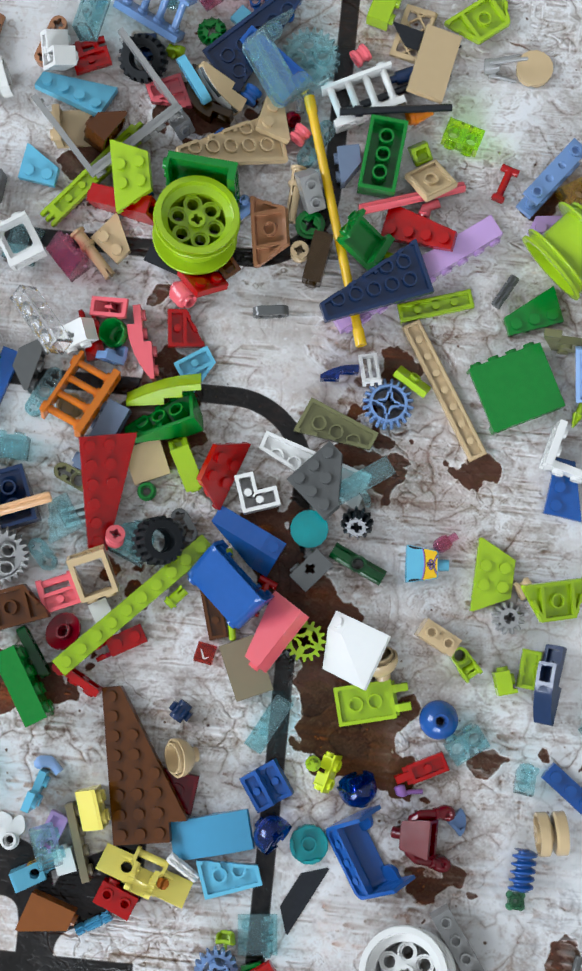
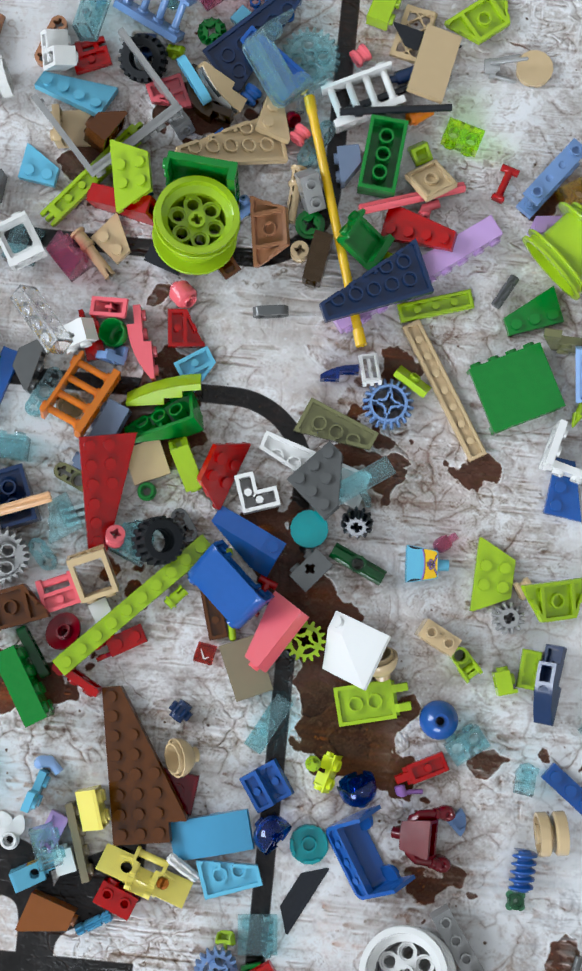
(204, 284): red wing -> none

